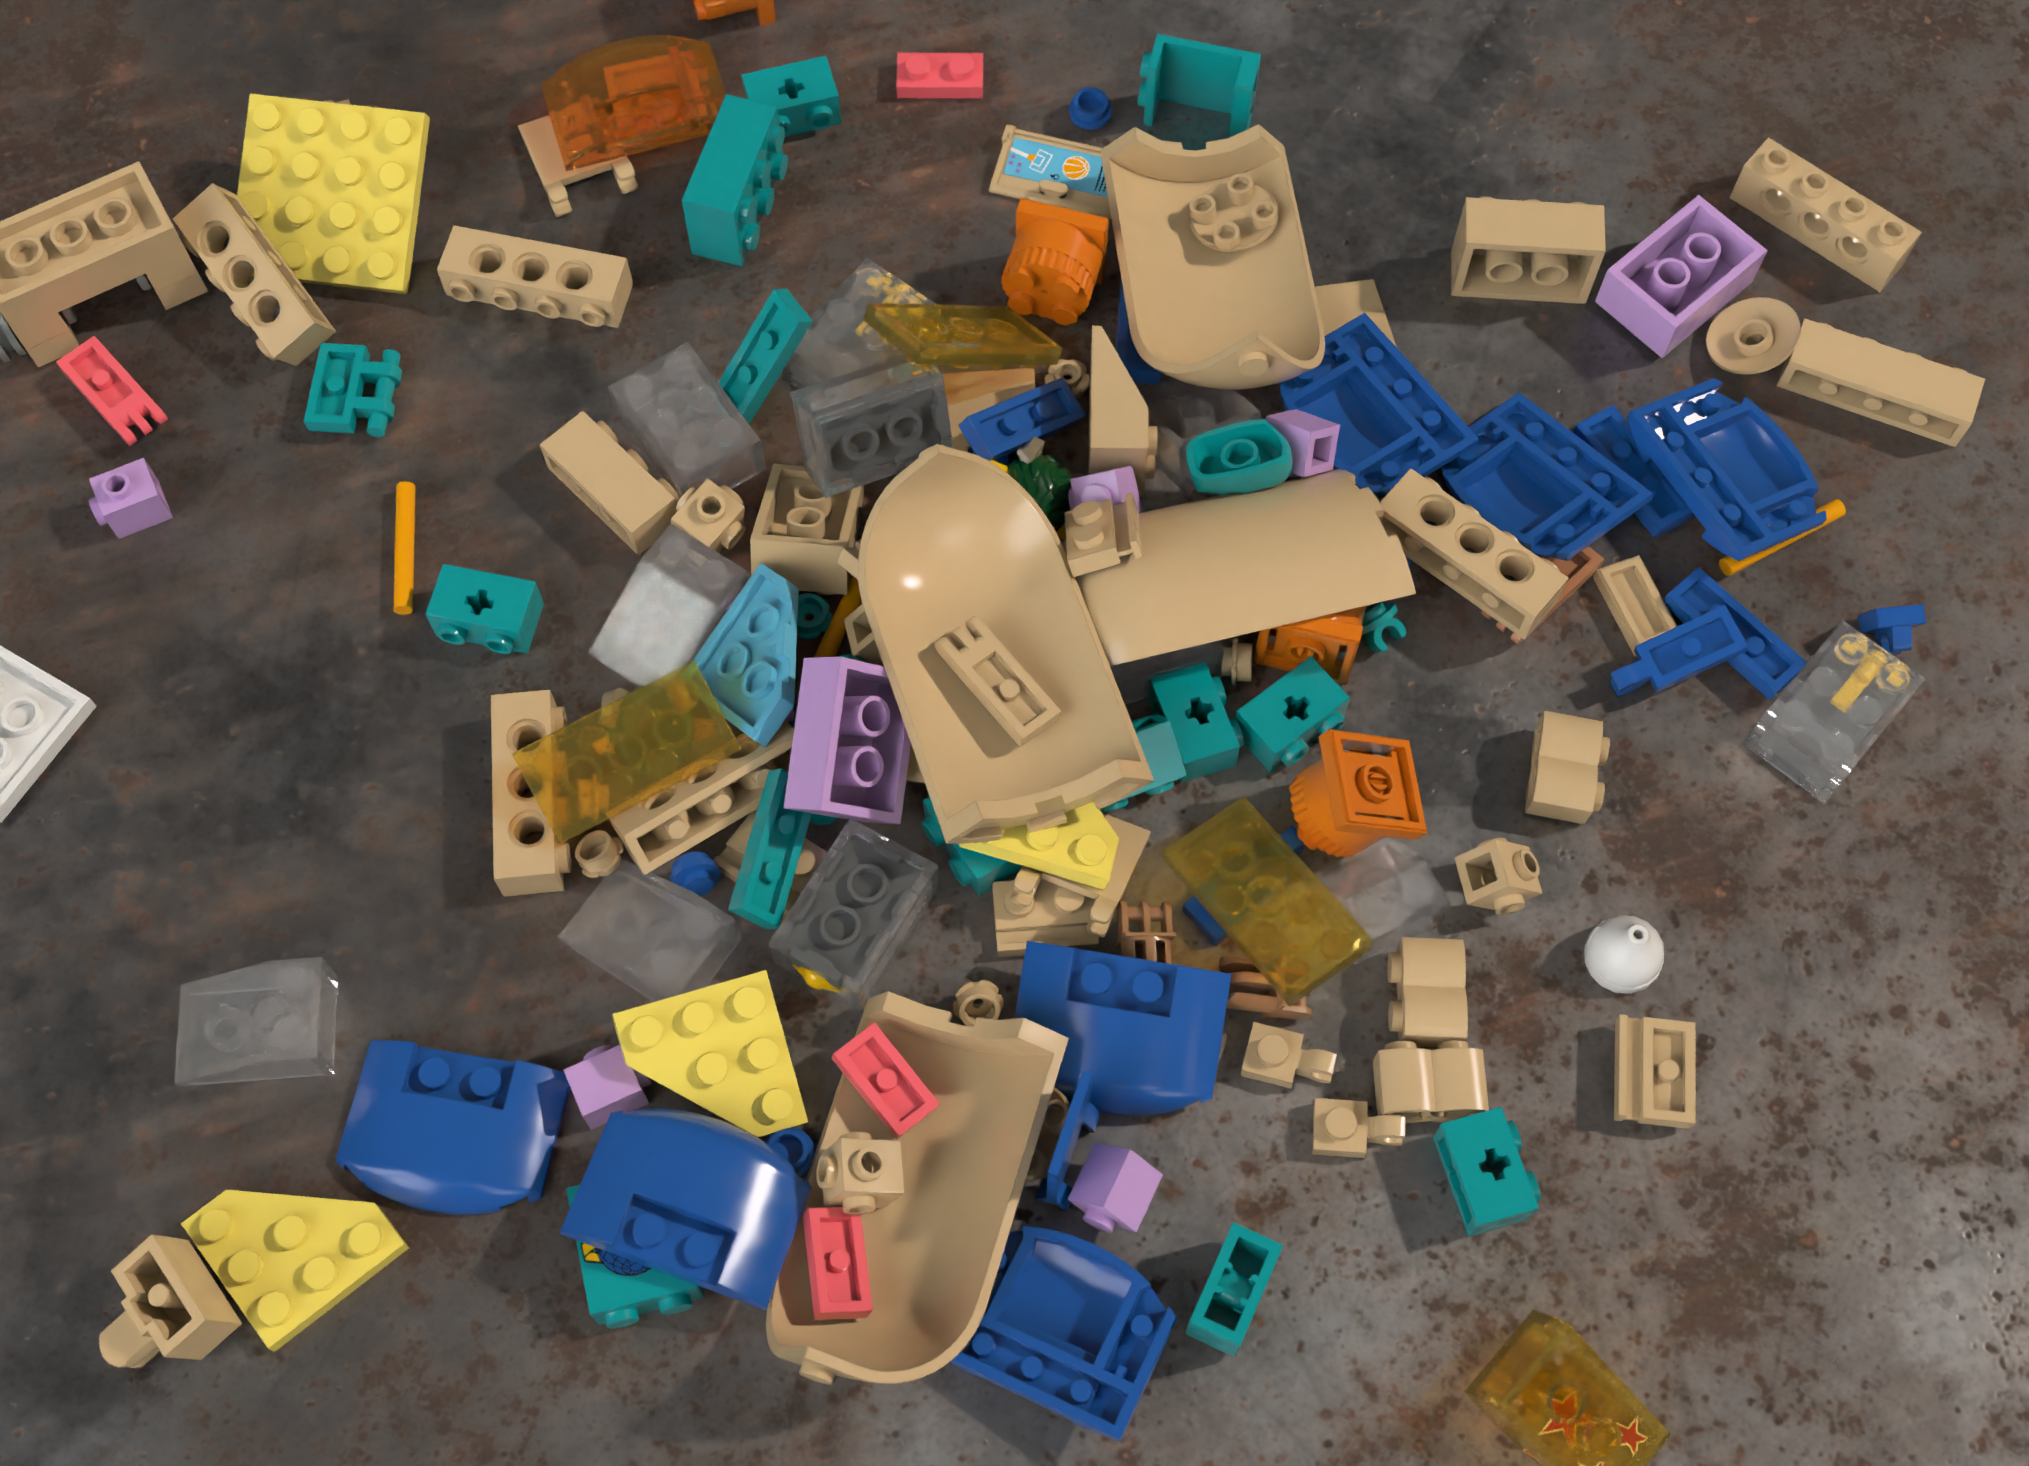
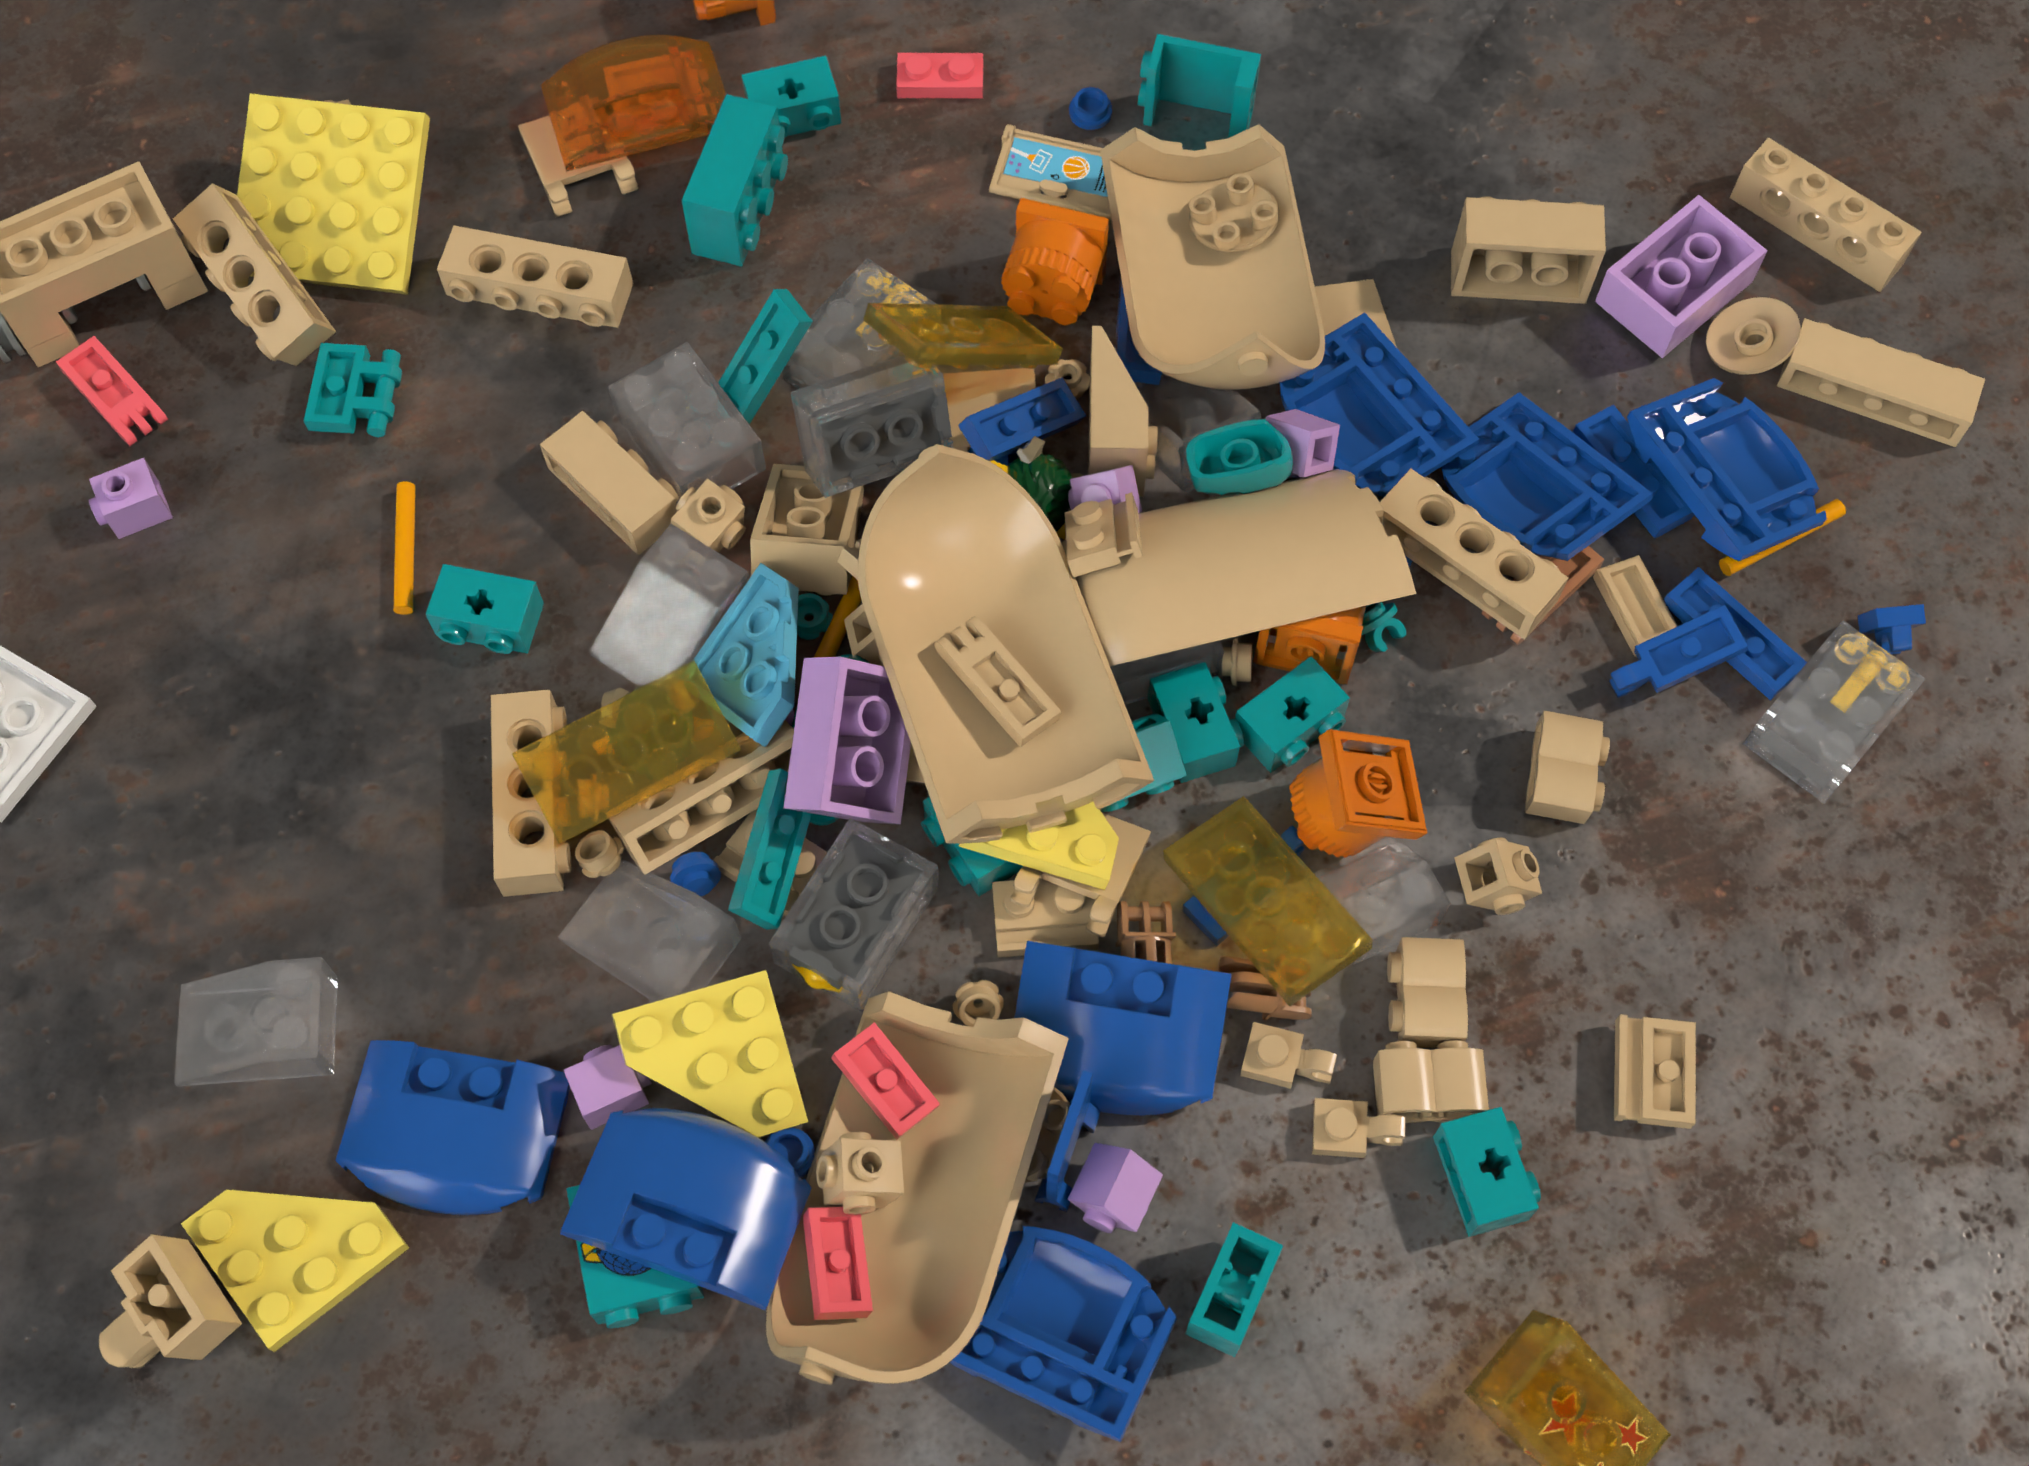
(1624, 954): white helmet -> none

